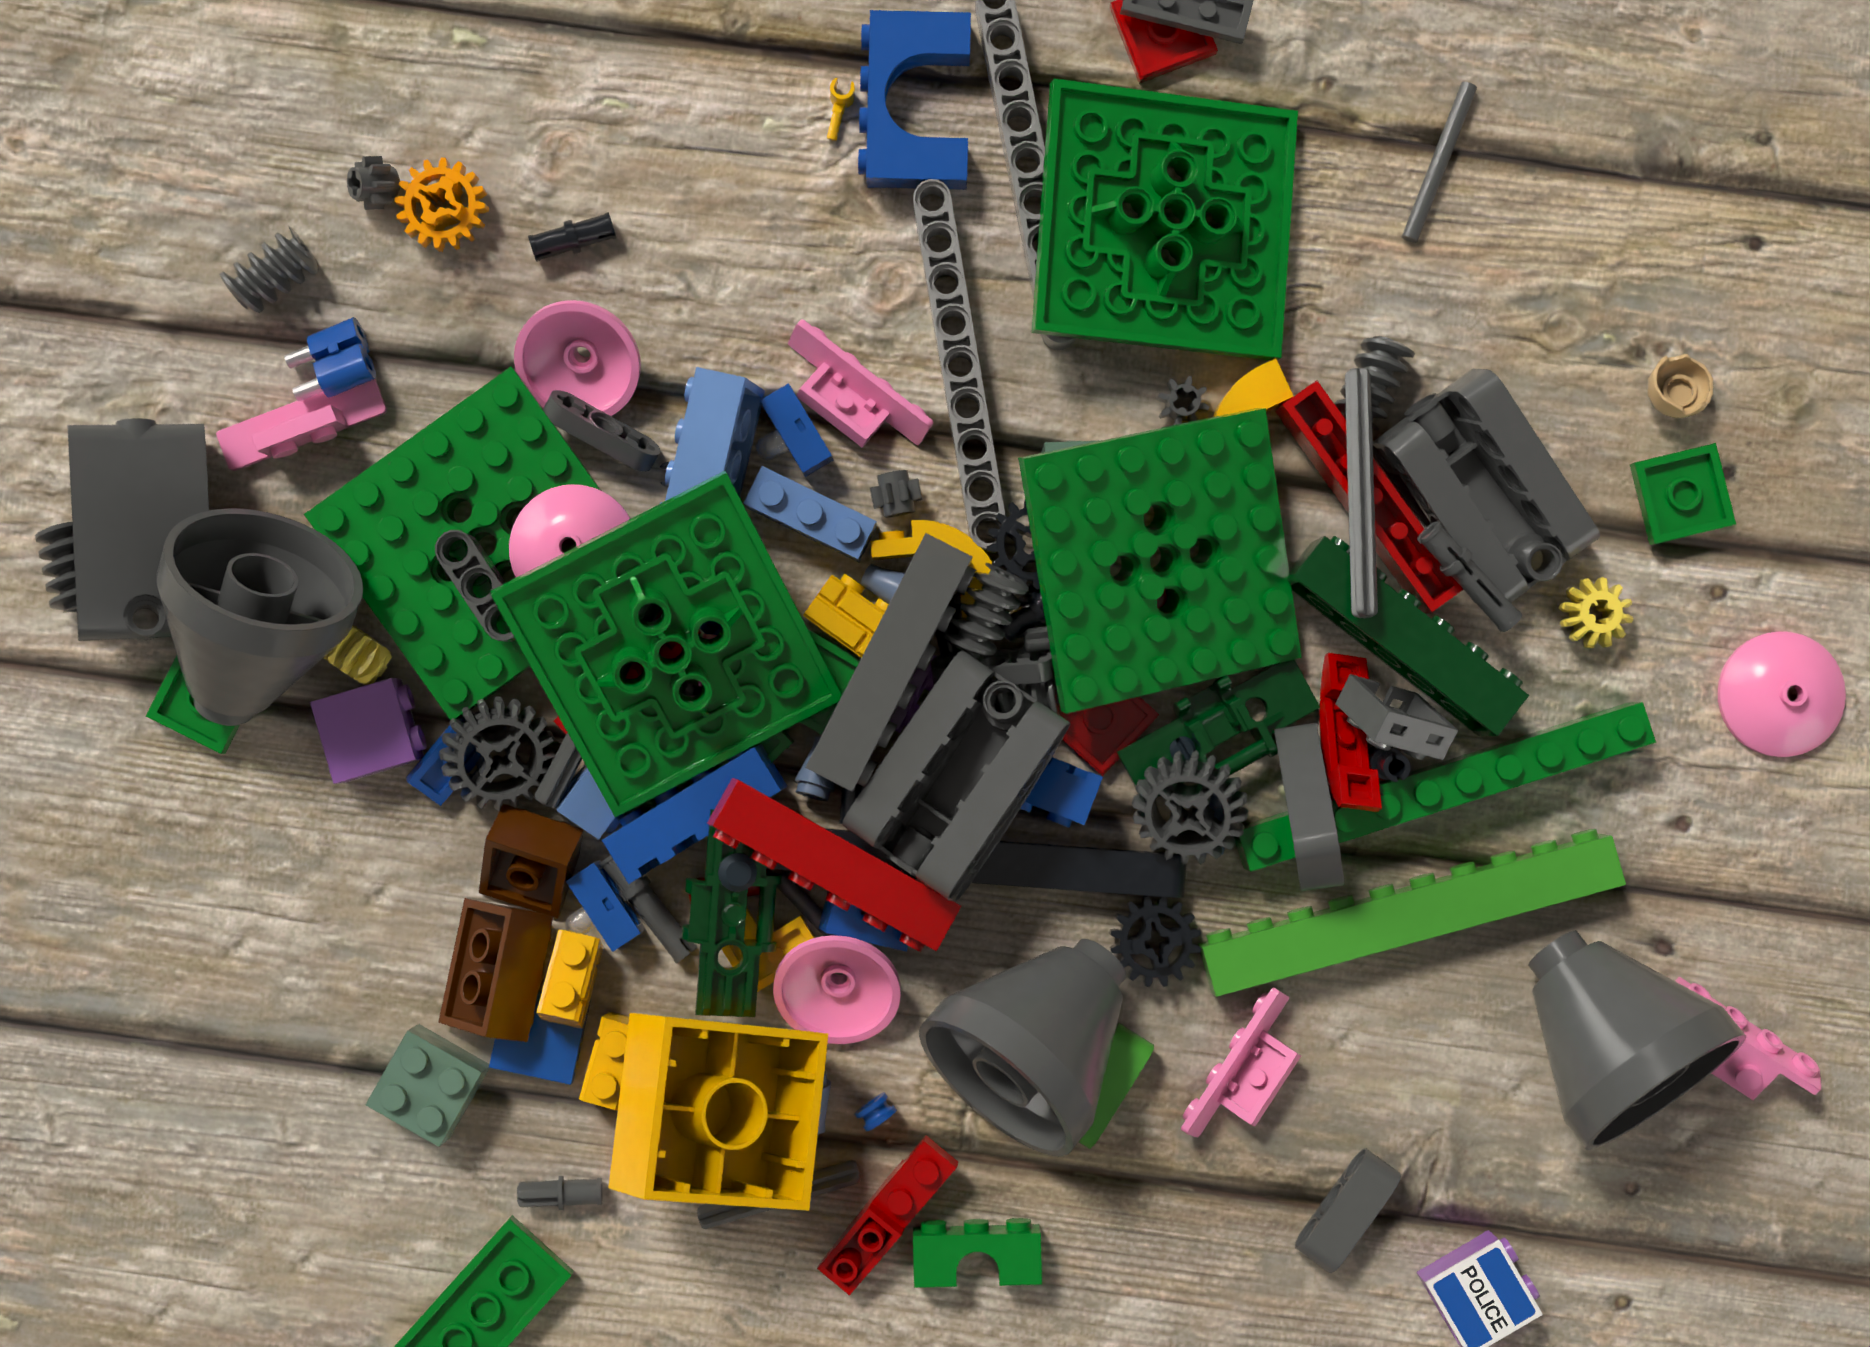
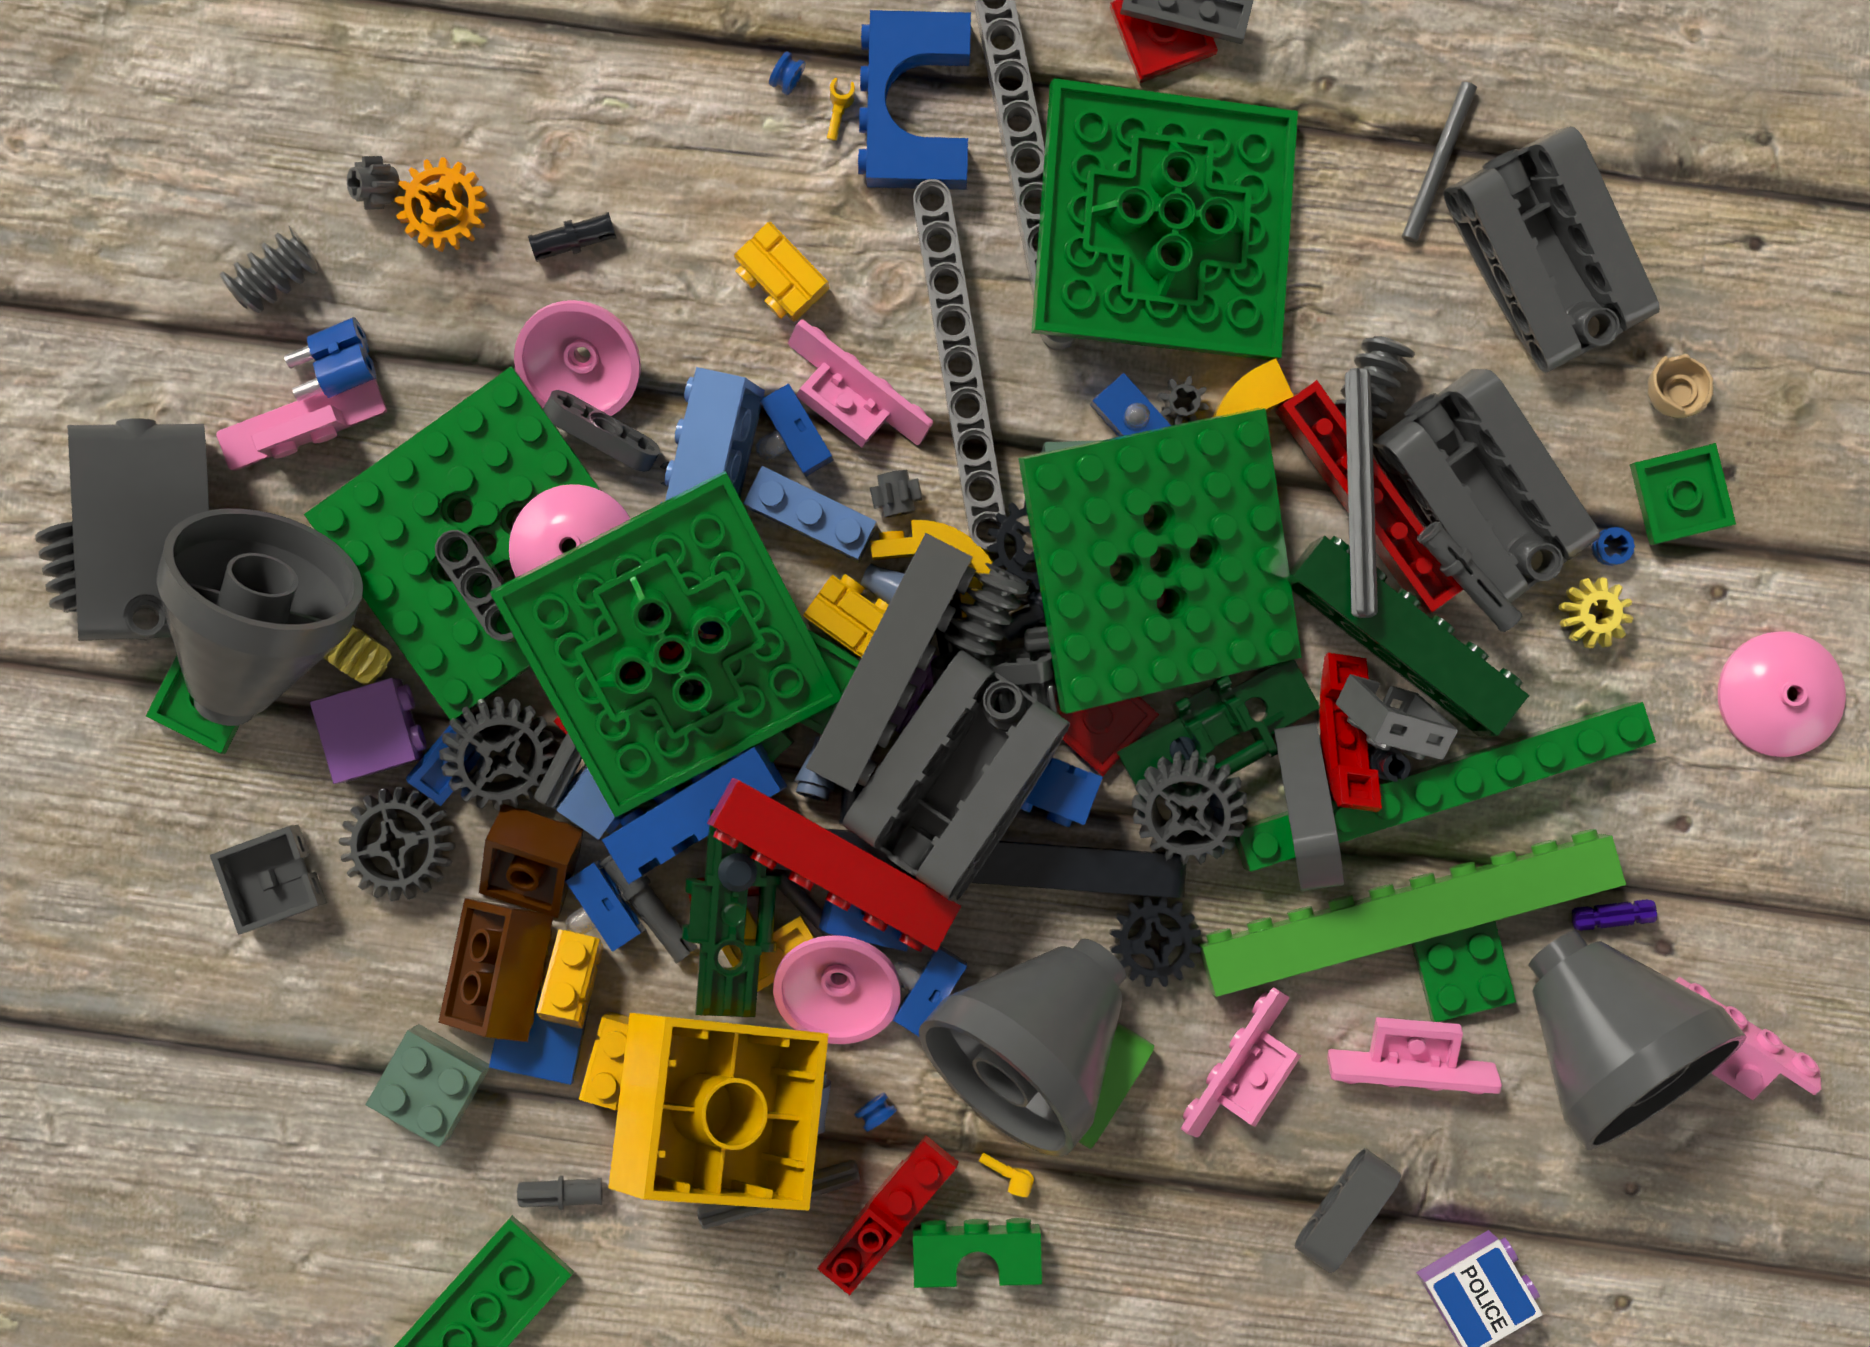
(267, 879): none -> dark grey piece
(401, 858): none -> dark grey gear
(780, 272): none -> yellow brick
(787, 73): none -> blue bush
(926, 986): none -> blue piece
(1020, 1179): none -> yellow hand
(1127, 409): none -> blue piece
(1414, 1056): none -> bright pink bracket
(1463, 972): none -> green plate
(1552, 247): none -> dark grey panel
(1613, 559): none -> blue bush
(1614, 915): none -> dark purple axle

